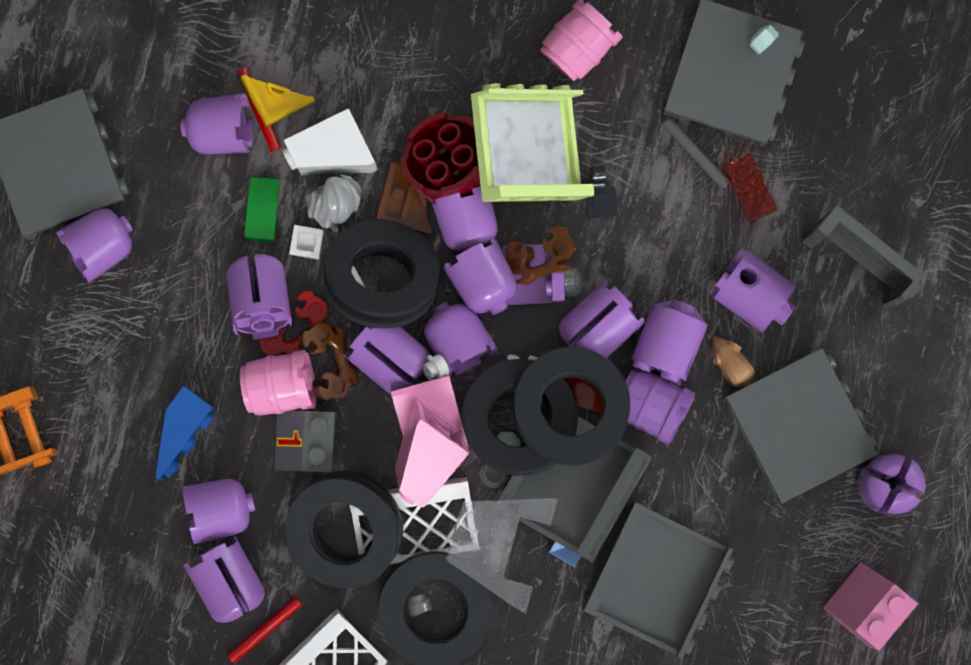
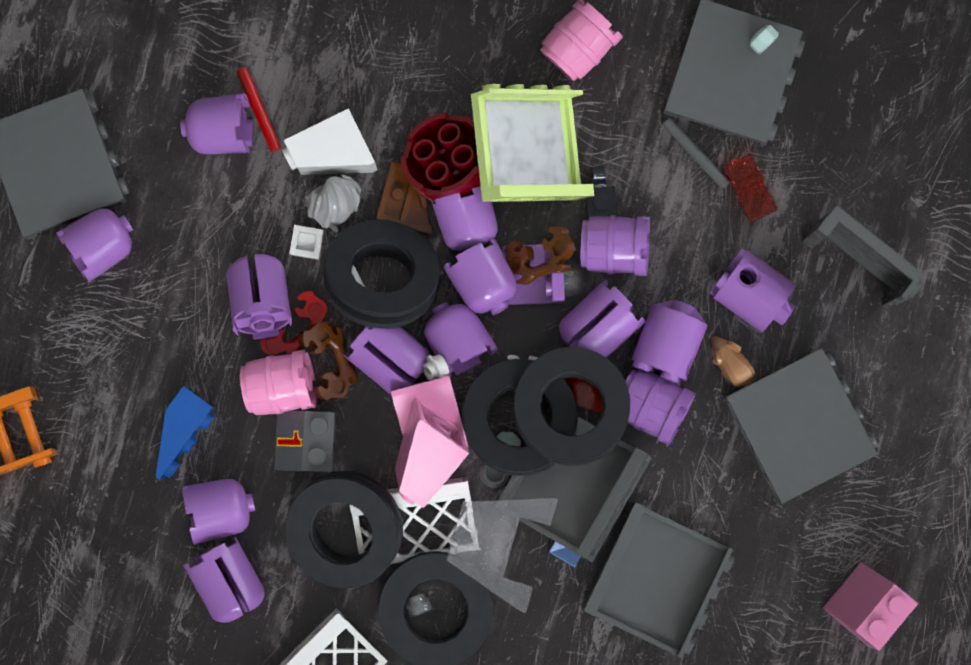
(262, 209): green slope -> none
(264, 630): red bar -> none
(274, 101): yellow tile -> none
(616, 244): none -> medium lavender piece
(908, 481): medium lavender cylinder -> none

